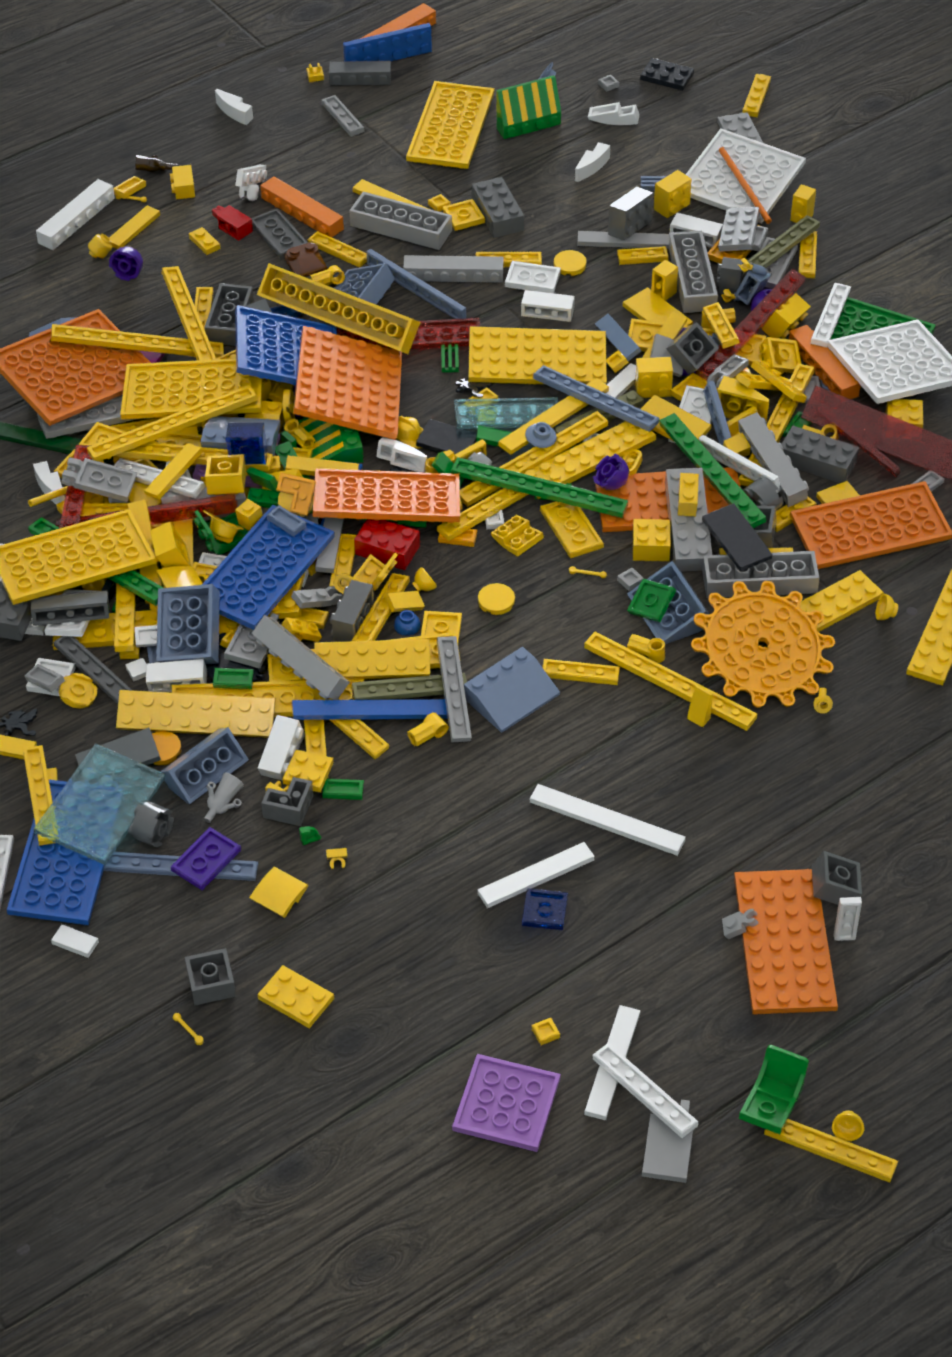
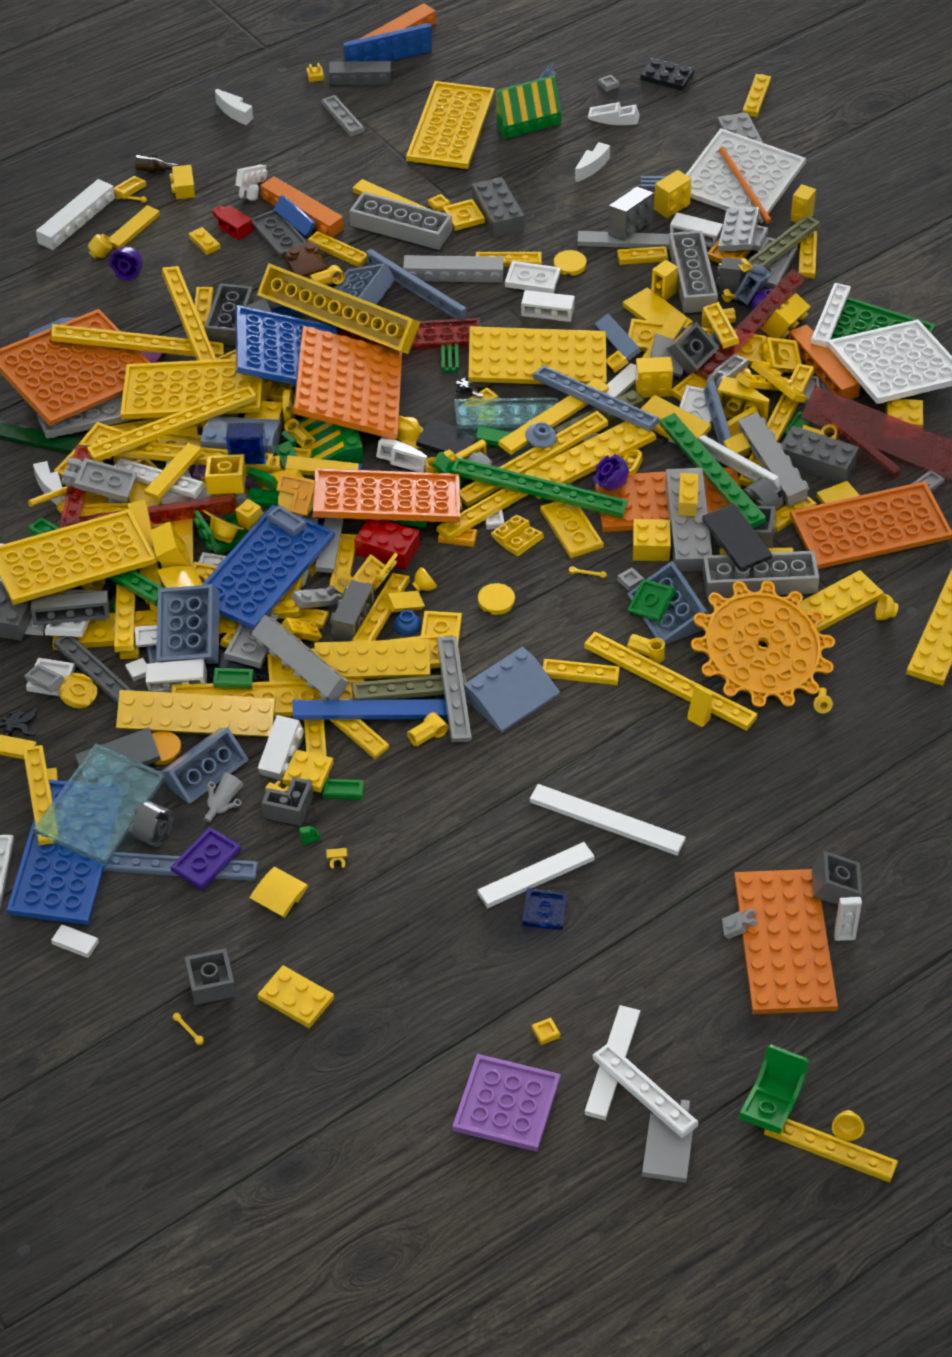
(294, 216): none -> blue tile

